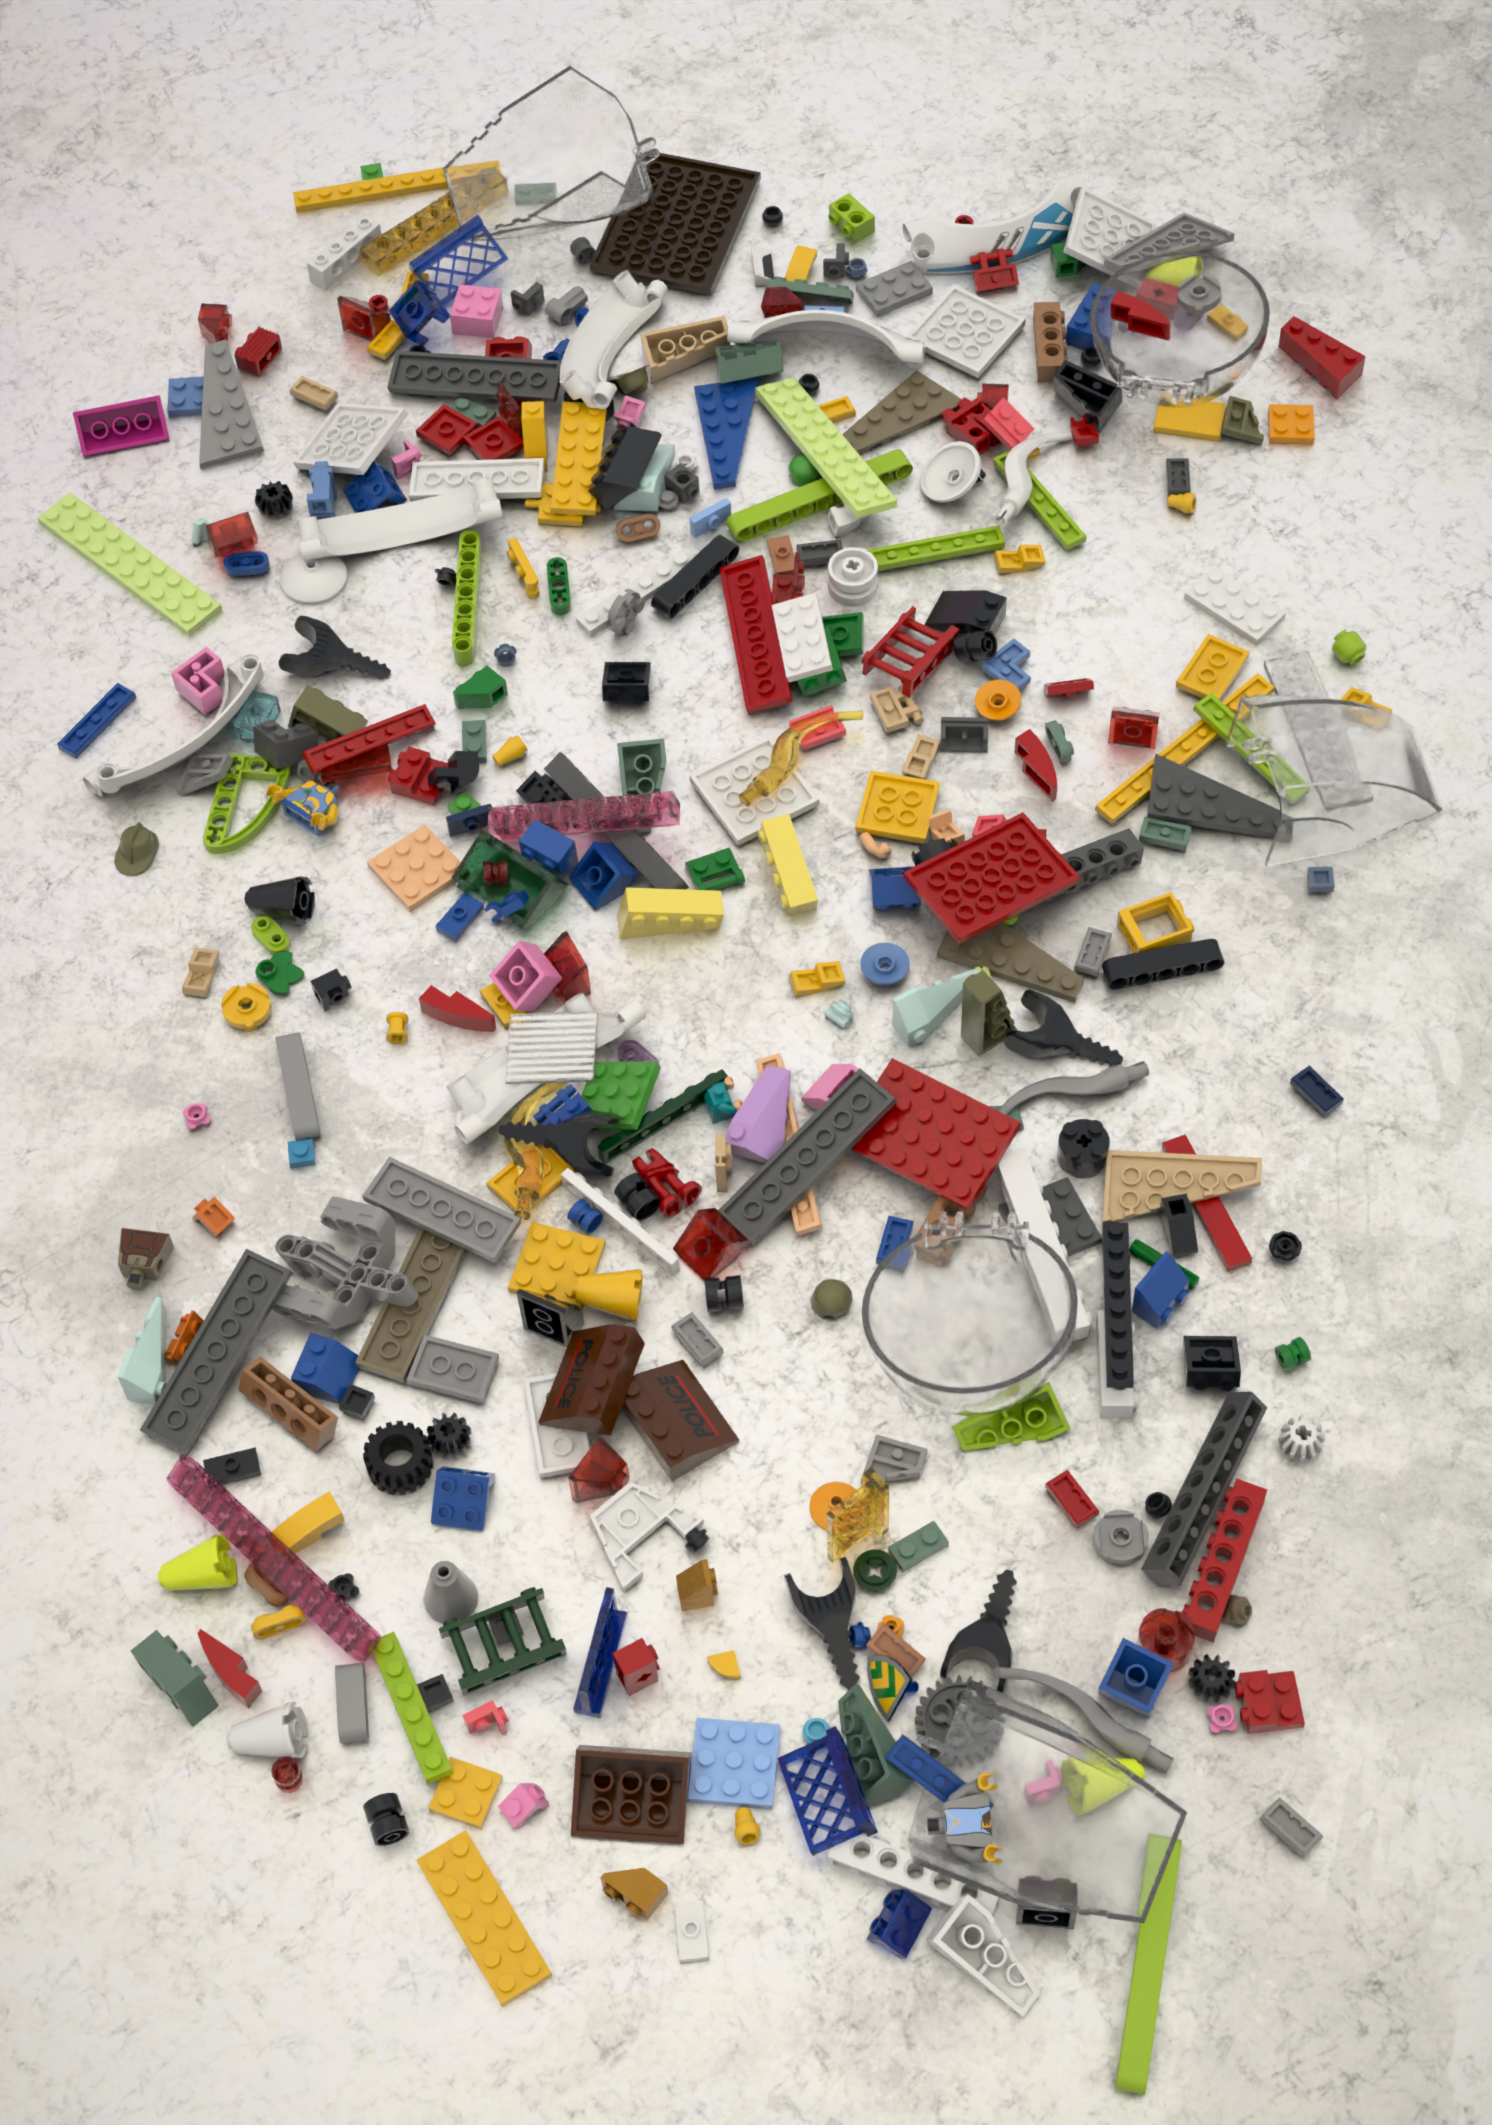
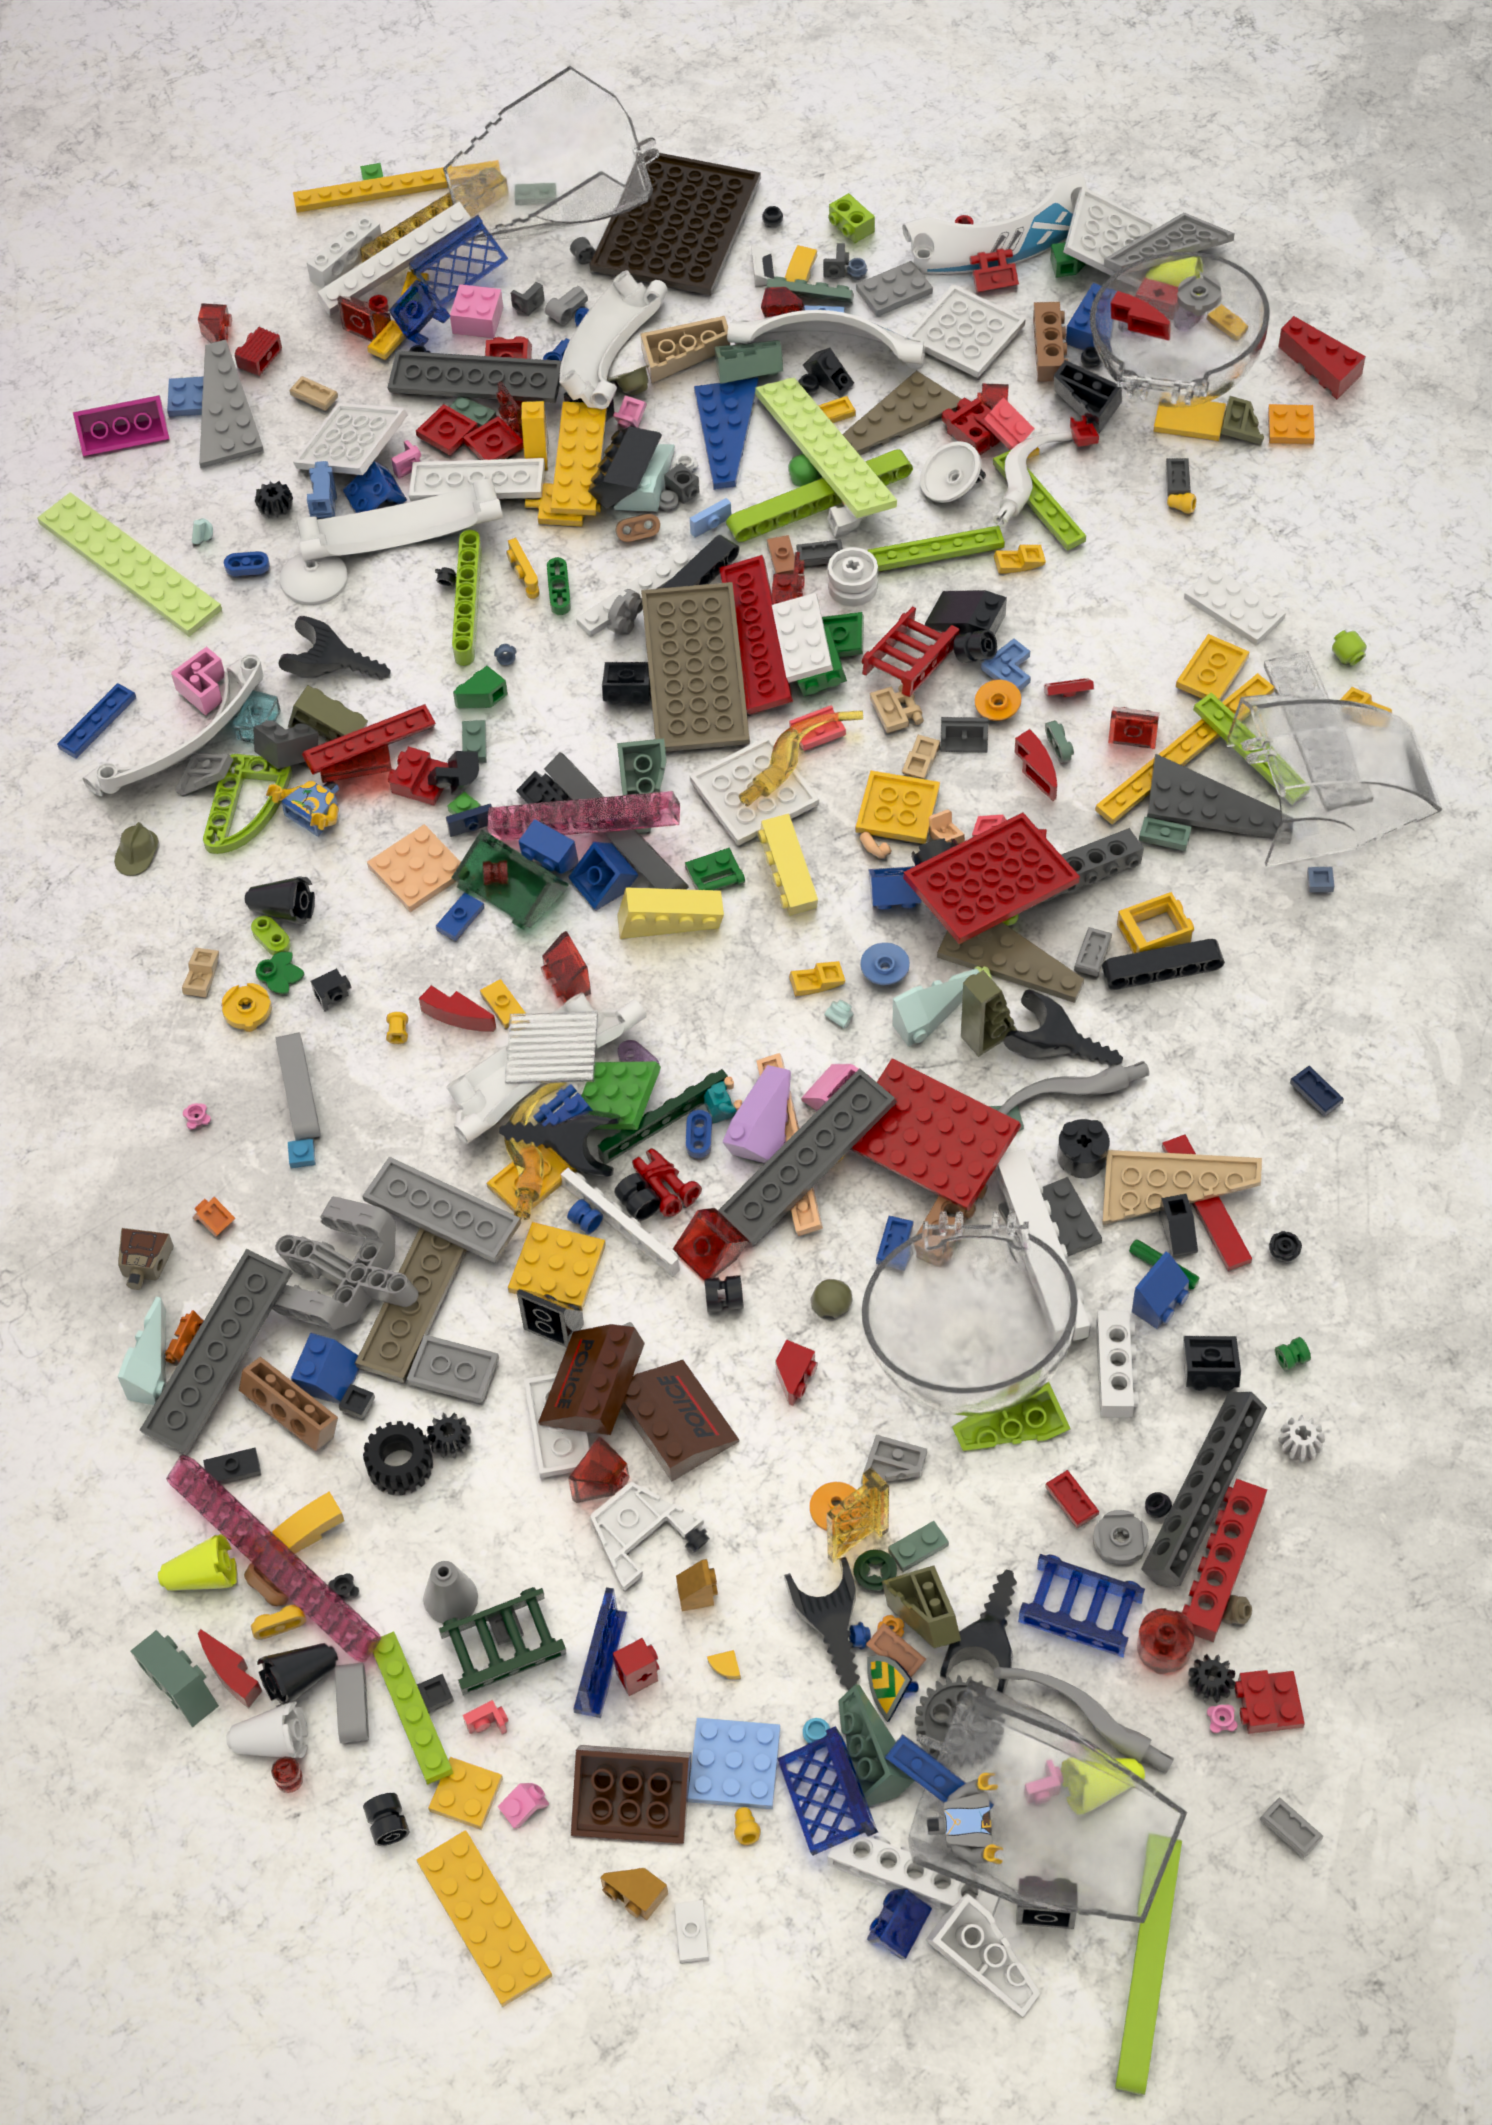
(231, 535): clear red slope -> none
(295, 1671): none -> black cone
(305, 773): light grey plate -> none
(392, 259): none -> white brick
(461, 1497): blue bracket -> none
(510, 751): yellow cone -> none
(512, 903): blue plate -> none
(525, 976): bright pink brick -> none
(611, 1292): yellow cone -> none
(695, 667): none -> dark tan plate
(697, 1339): light grey plate -> none
(698, 1135): none -> blue plate
(723, 1161): tan plate -> none
(793, 1368): none -> red slope
(829, 371): none -> black slope
(923, 1605): none -> olive wedge
(1087, 1631): none -> clear blue fence
(1117, 1305): black plate -> none
(1135, 1678): blue slope -> none

